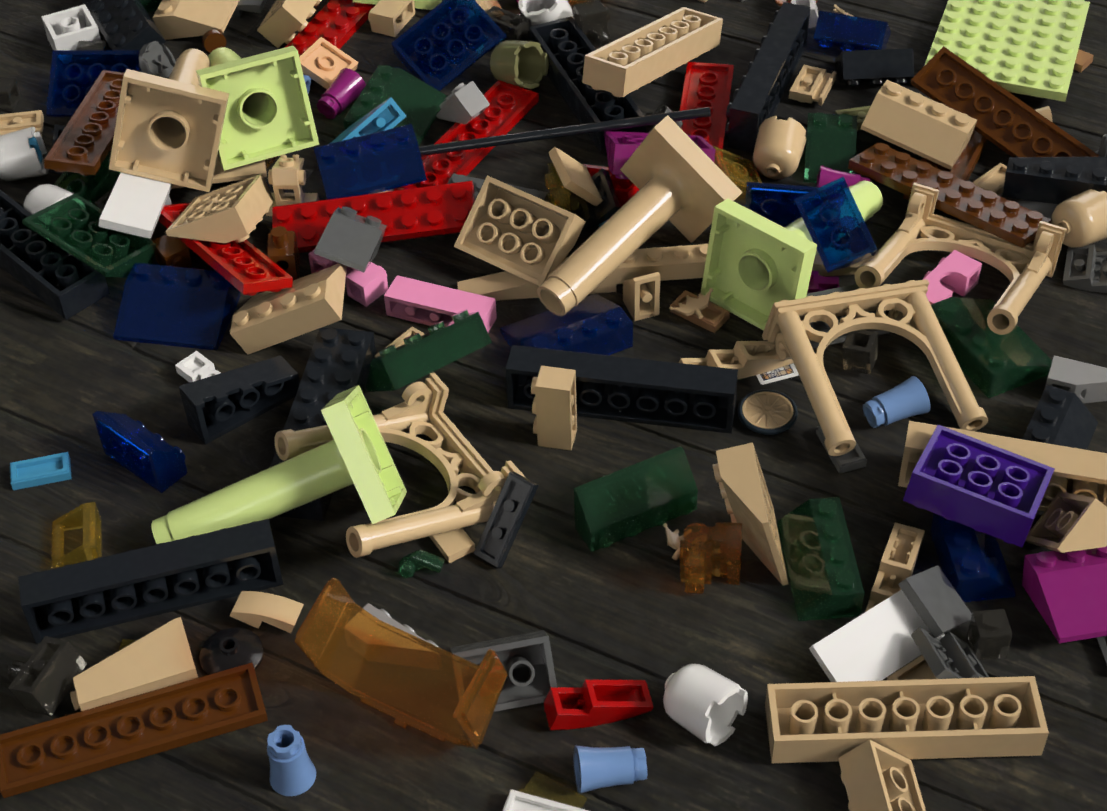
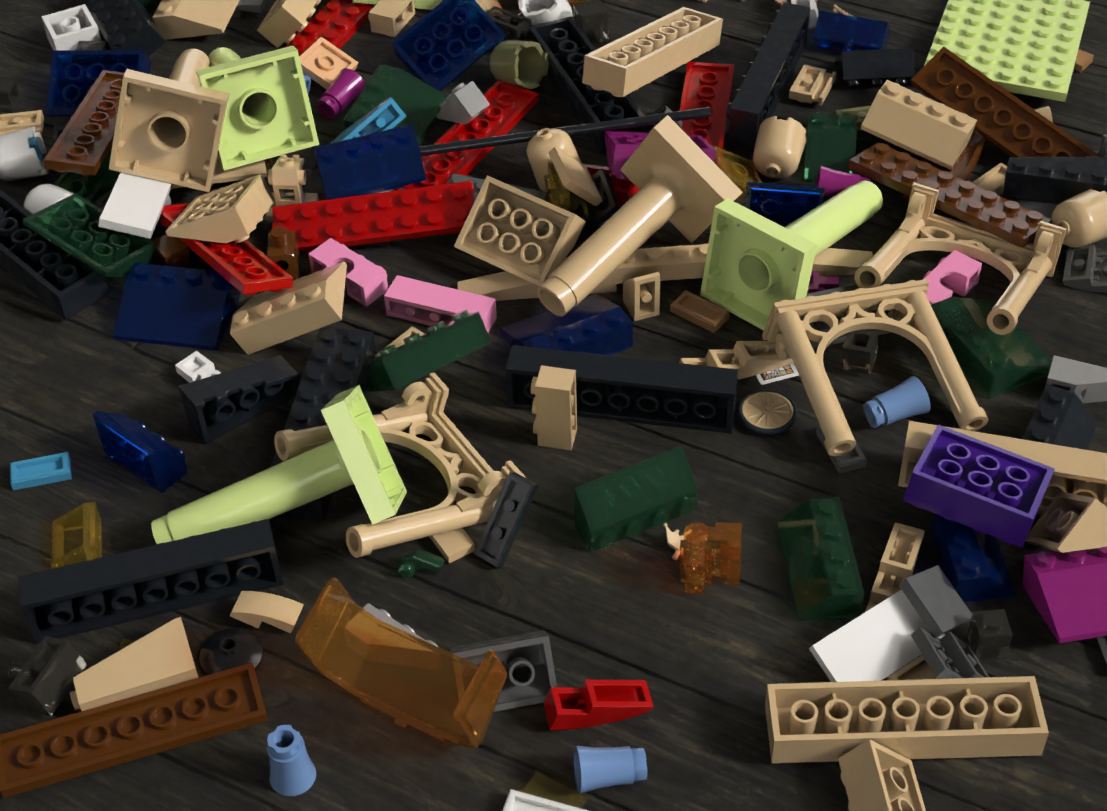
(156, 60): dark grey tile -> none
(213, 39): reddish brown tile -> none
(351, 239): dark grey slope -> none
(540, 146): none -> tan cylinder
(694, 305): tan piece -> none
(704, 702): white cylinder -> none
(750, 504): tan slope -> none
(836, 225): clear blue slope -> none

